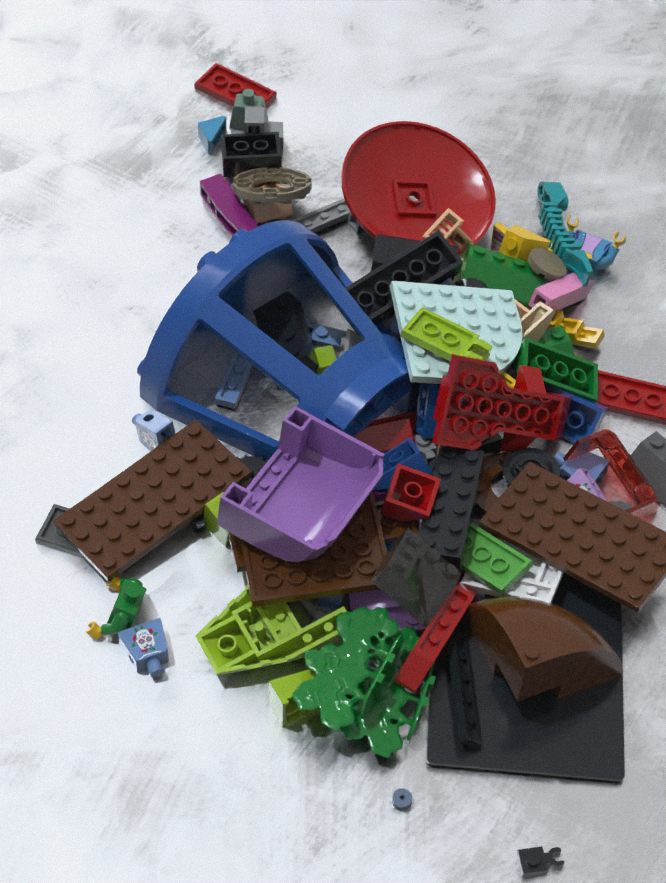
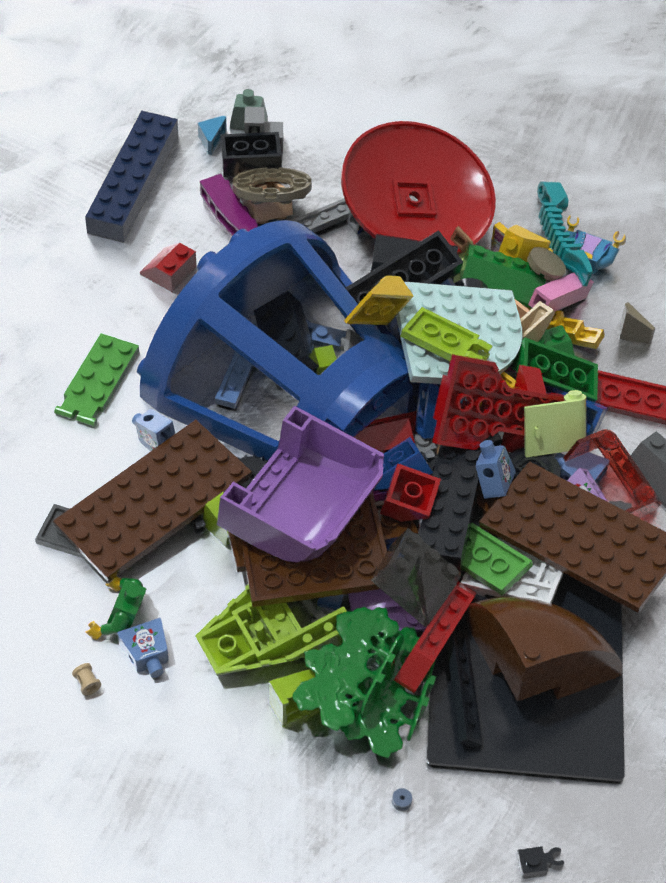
(86, 679): none -> tan bush
(97, 379): none -> bright green hinge
(132, 176): none -> dark blue brick
(171, 266): none -> red slope
(226, 84): red tile -> none
(381, 302): none -> yellow slope
(450, 216): light nougat slope -> none
(494, 470): none -> medium blue torso
(555, 425): none -> yellowish green door
(635, 326): none -> dark tan slope

